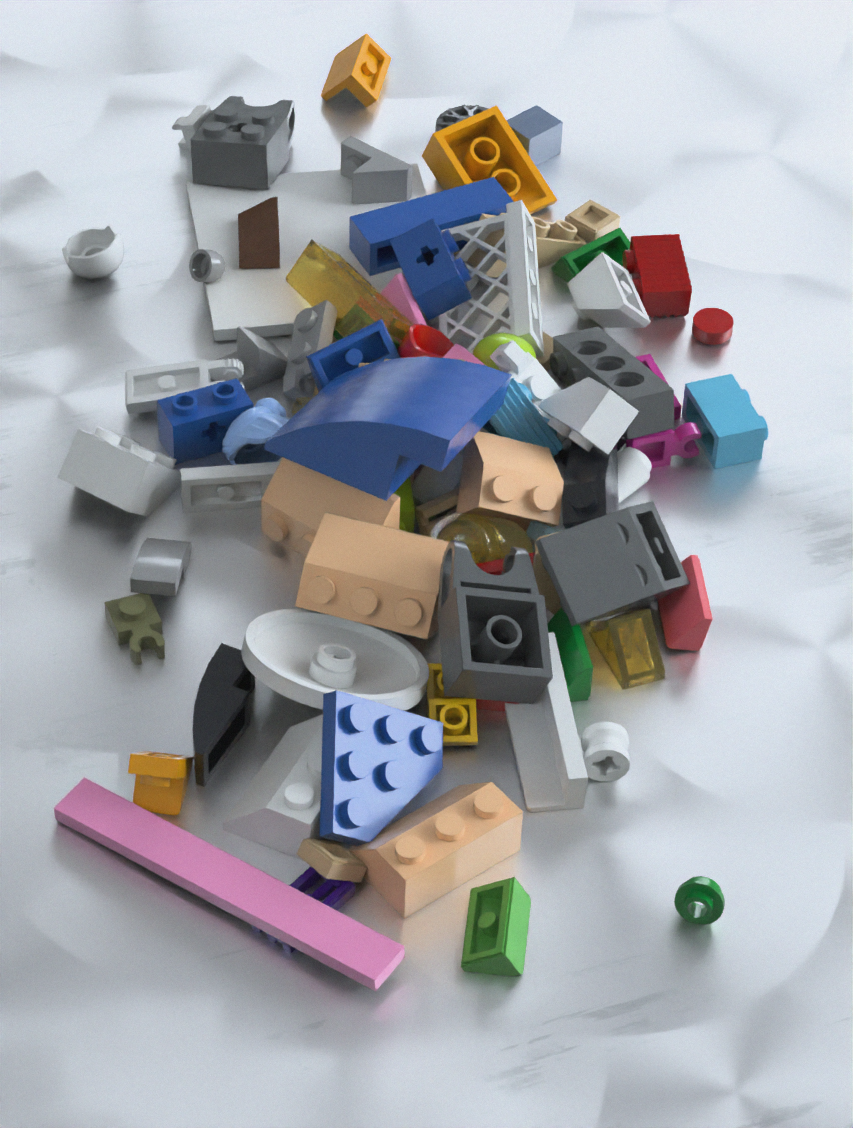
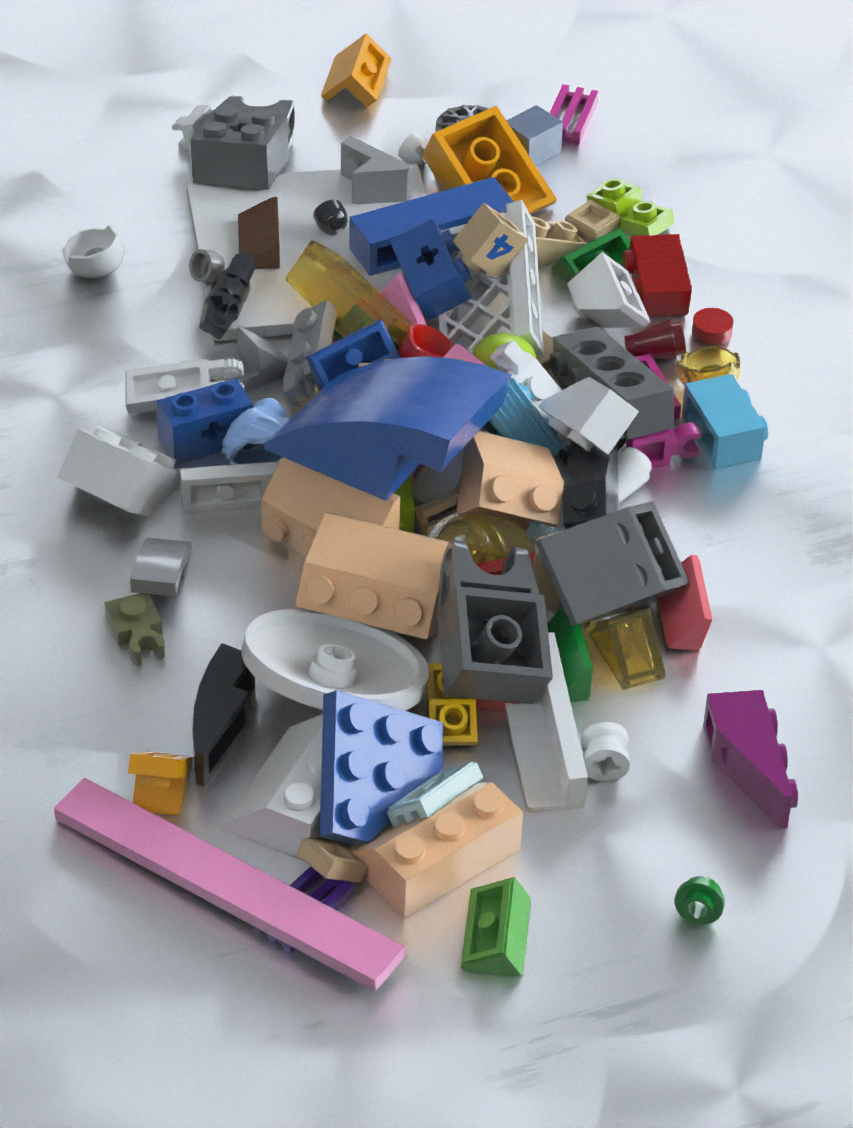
(227, 295): none -> black hinge
(325, 211): none -> black hinge
(412, 149): none -> white hinge
(434, 793): none -> light aqua tile
(489, 241): none -> tan brick
(575, 98): none -> dark pink tile
(635, 215): none -> lime slope
(662, 341): none -> dark red cone
(708, 363): none -> clear yellow hair
(746, 748): none -> magenta slope

